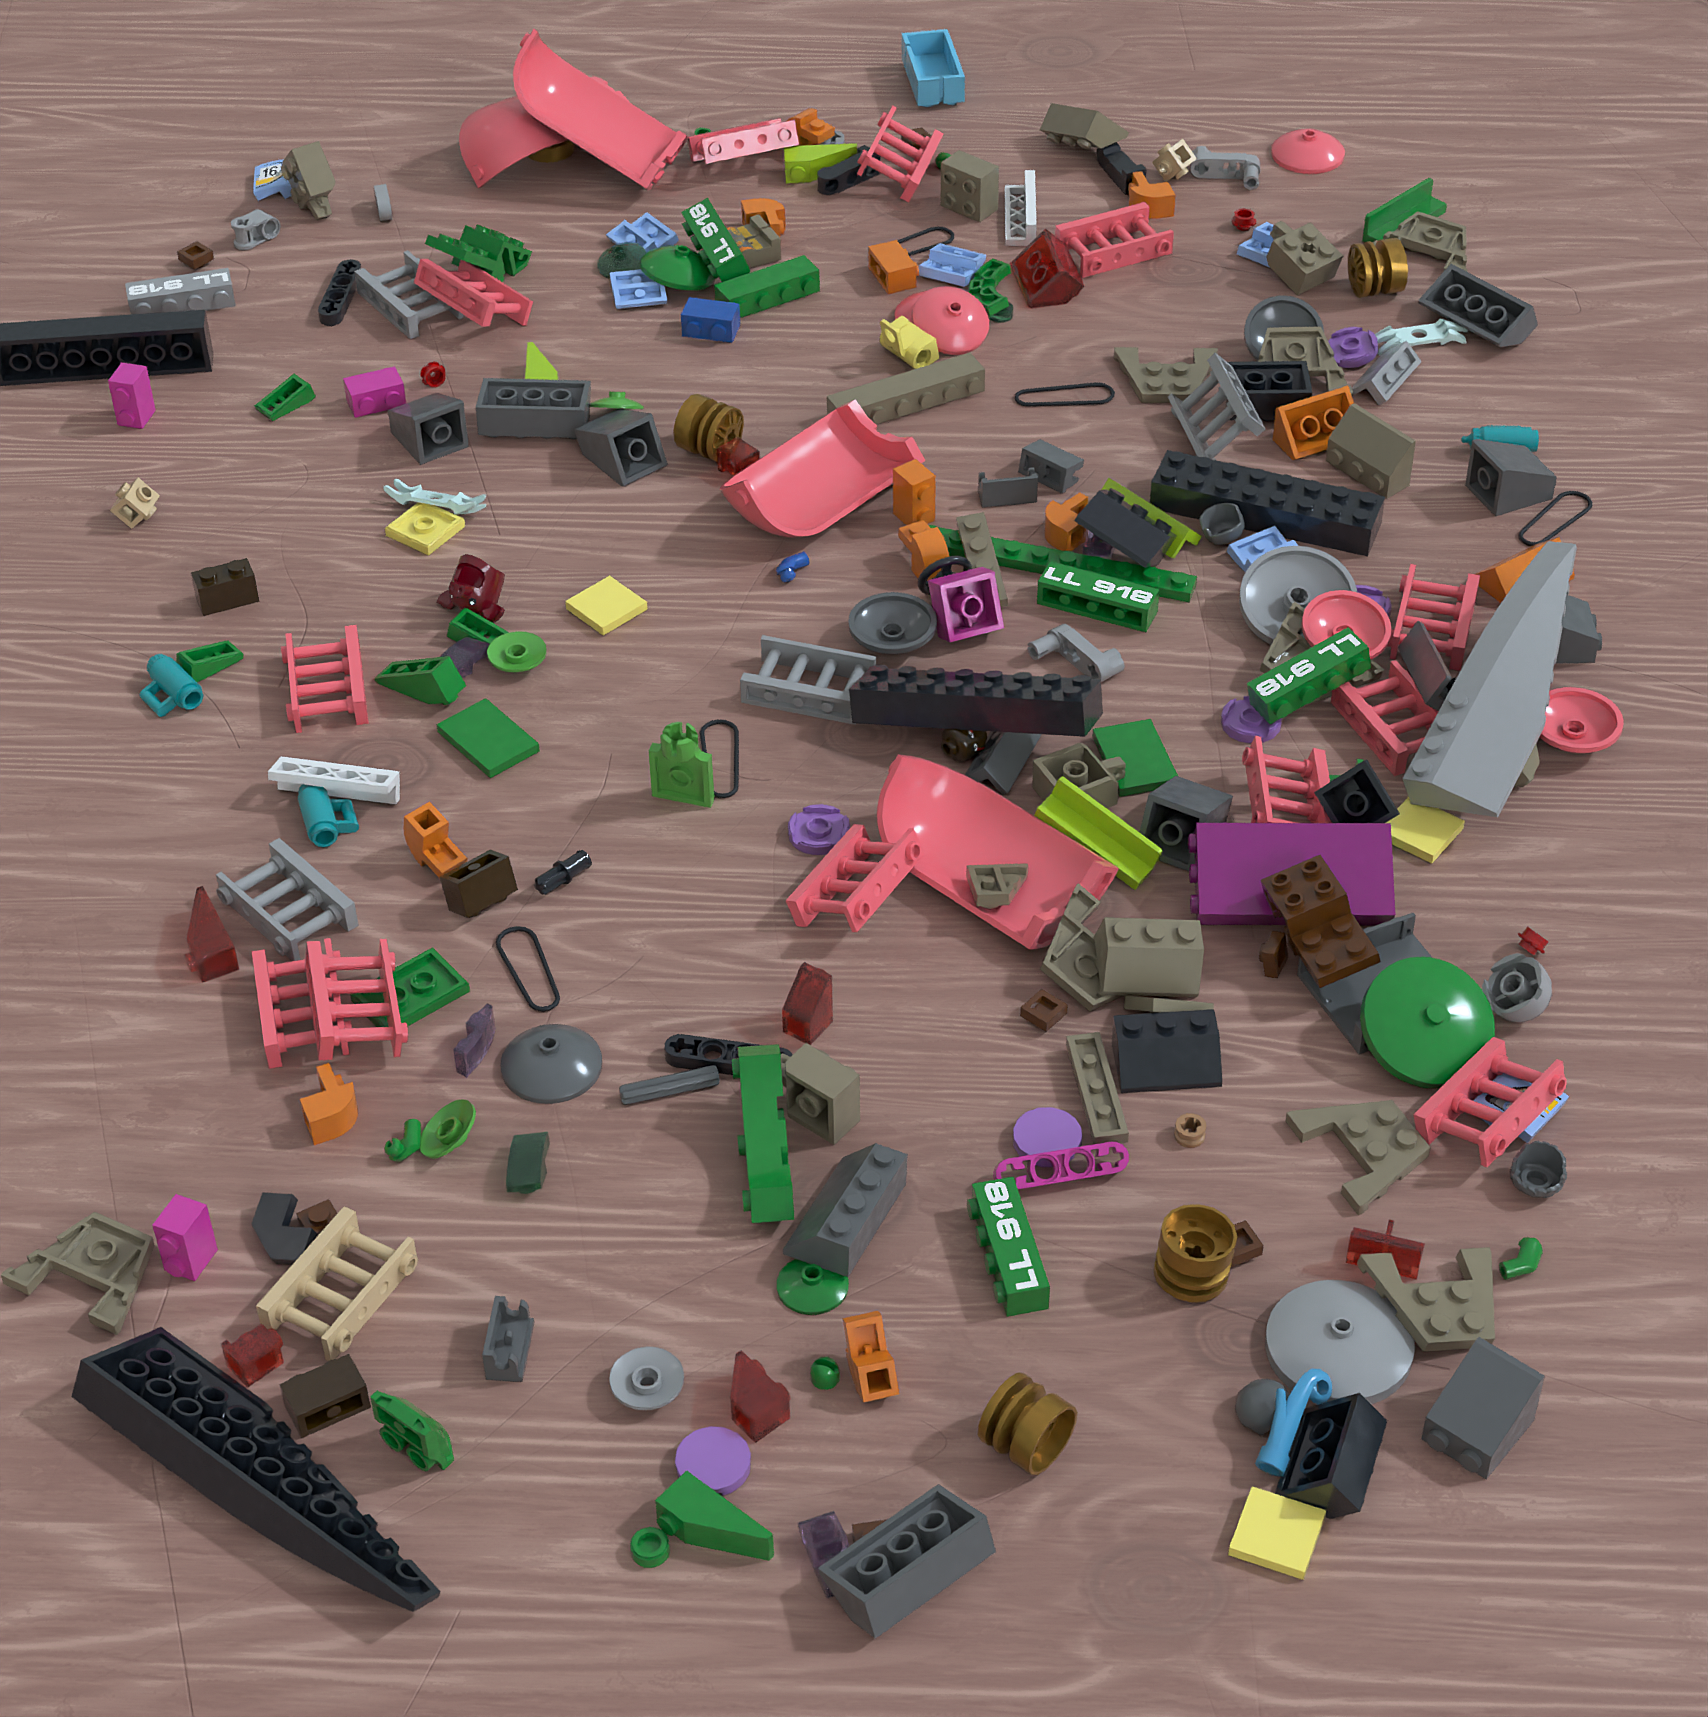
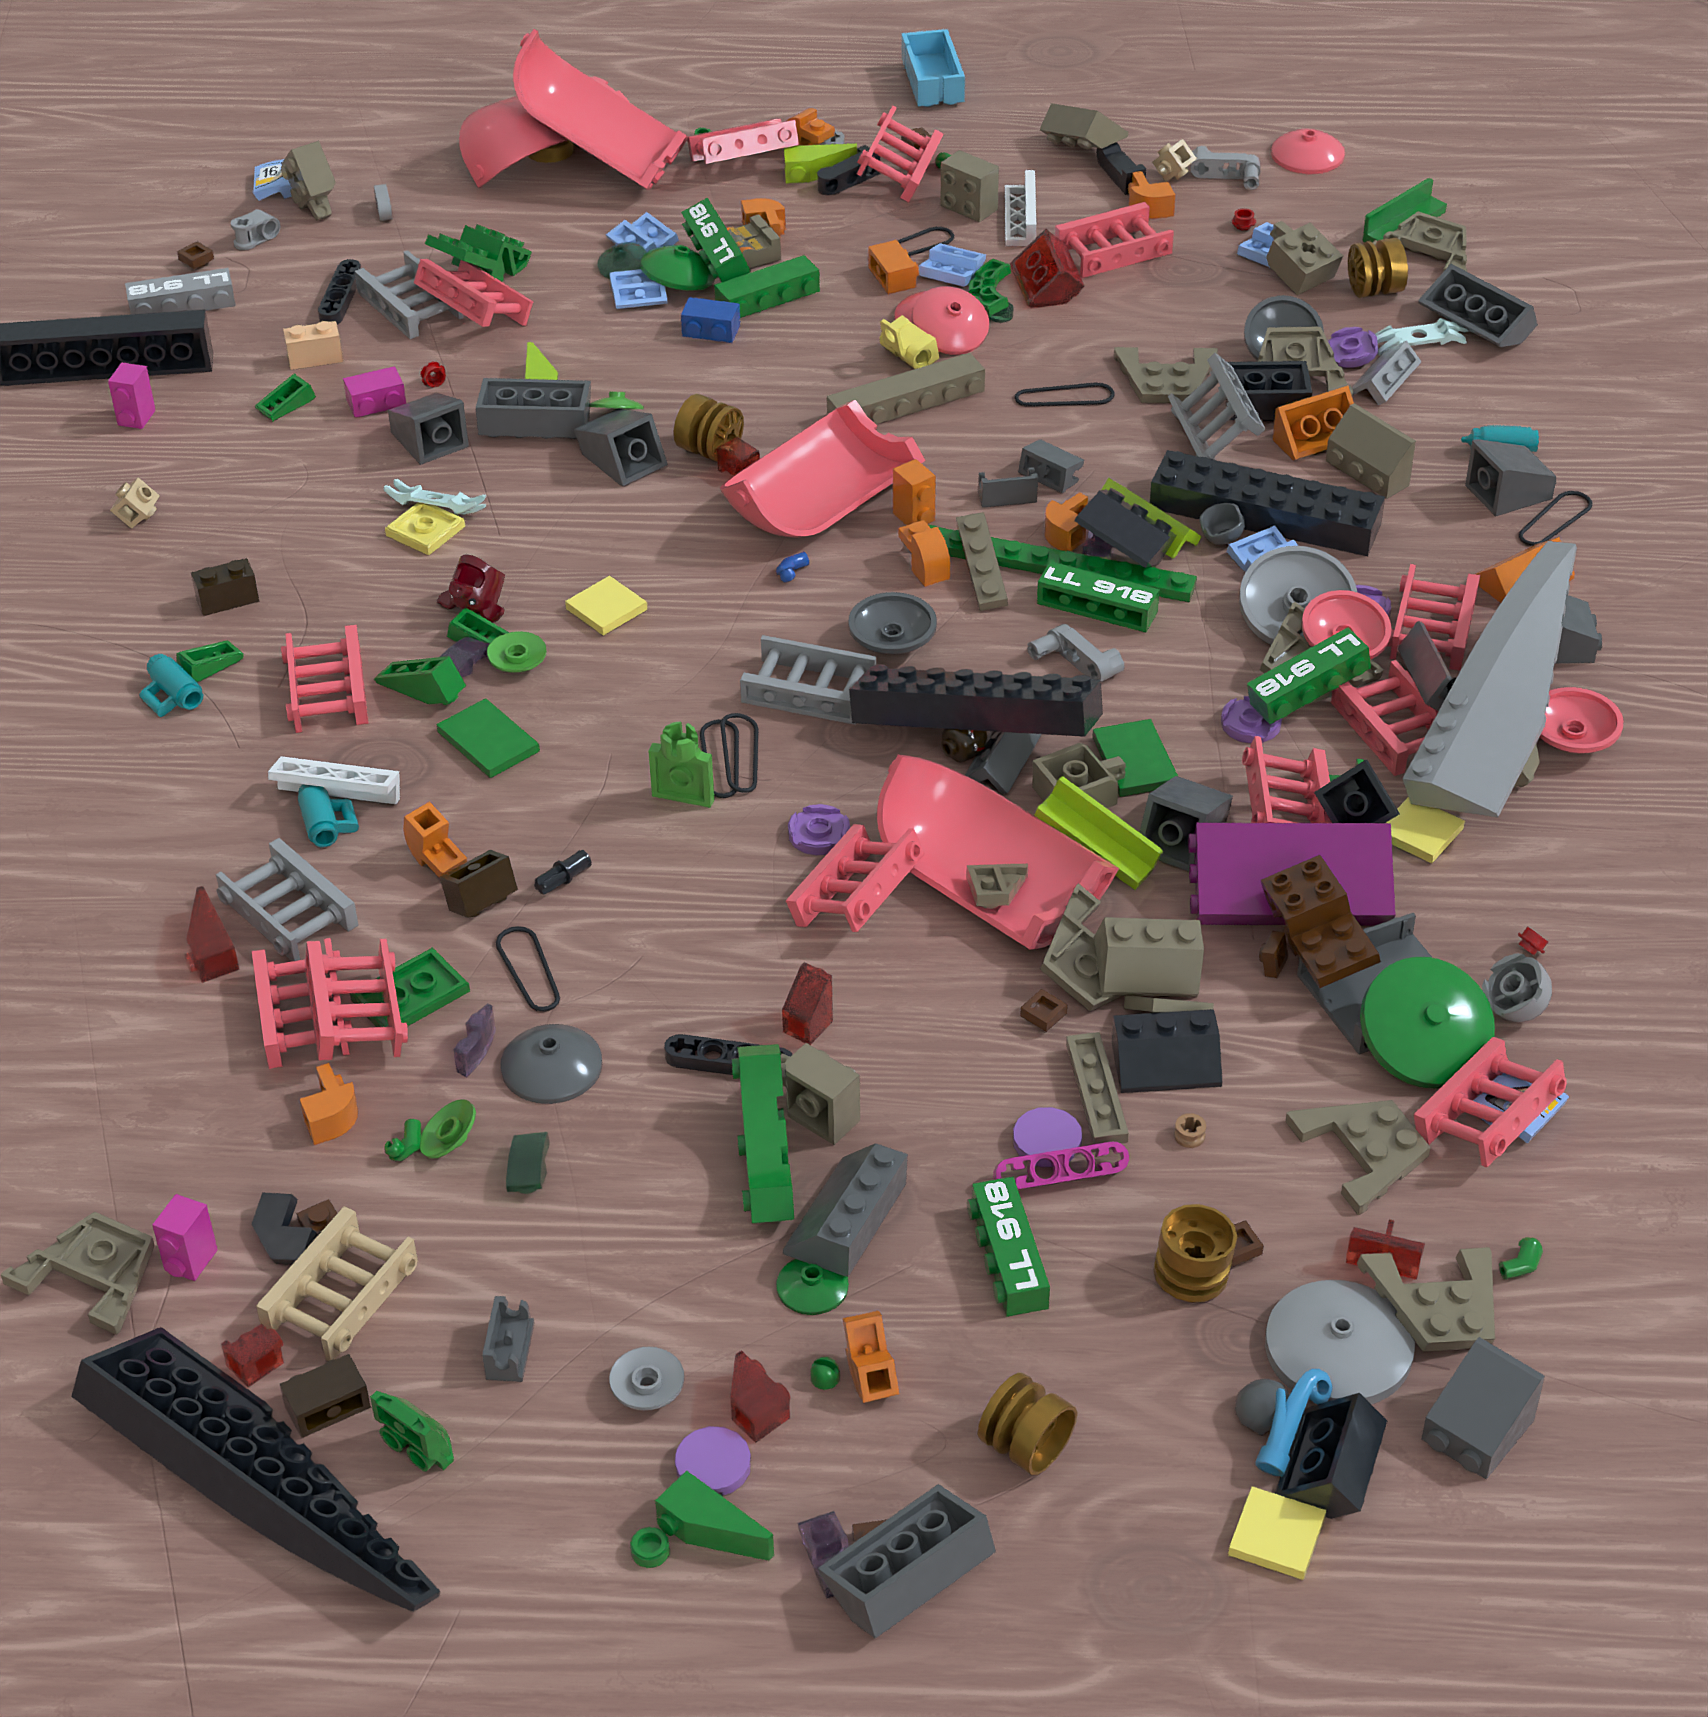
(313, 345): none -> light nougat brick
(669, 1085): dark grey axle -> none
(725, 750): none -> black piece
(962, 601): dark pink piece -> none
(1539, 1169): dark grey hair -> none

